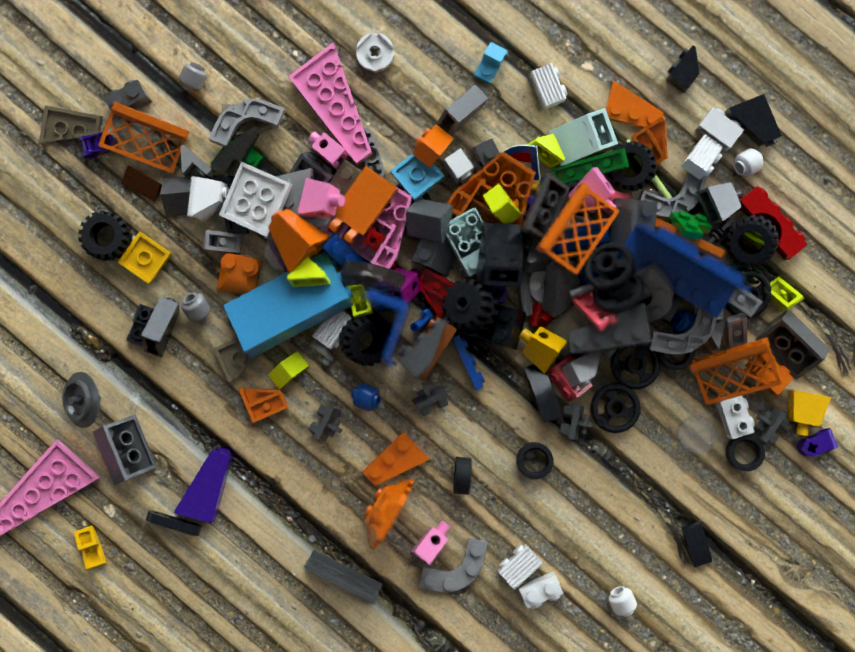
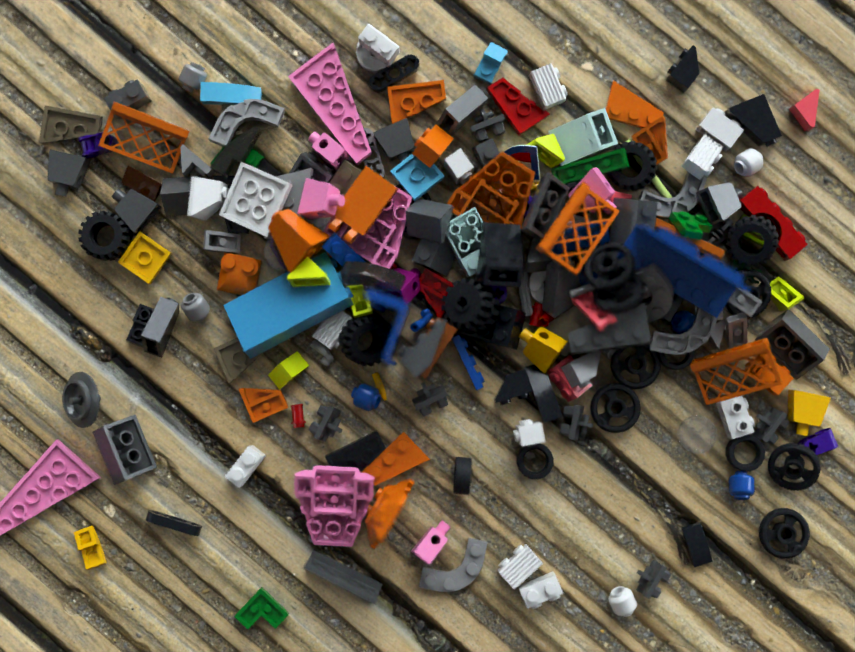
(66, 171): none -> dark grey torso
(135, 209): none -> dark grey torso
(206, 490): dark purple slope -> none
(226, 93): none -> medium azure slope
(245, 466): none -> white brick
(261, 605): none -> green plate
(297, 416): none -> red pin
(333, 502): none -> bright pink wedge
(357, 453): none -> black wing
(372, 233): red plate -> none
(379, 45): none -> white brick
(379, 385): none -> yellow helmet
(396, 140): none -> dark grey torso
(409, 71): none -> black beam
(414, 98): none -> orange wing
(495, 123): none -> dark grey hips
(502, 205): neon yellow slope -> none
(512, 386): none -> black slope
(517, 109): none -> red wing
(529, 432): none -> white brick
(650, 579): none -> dark grey hips
(741, 485): none -> blue head
(766, 535): none -> black wheel
(794, 458): none -> black wheel
(806, 110): none -> coral slope

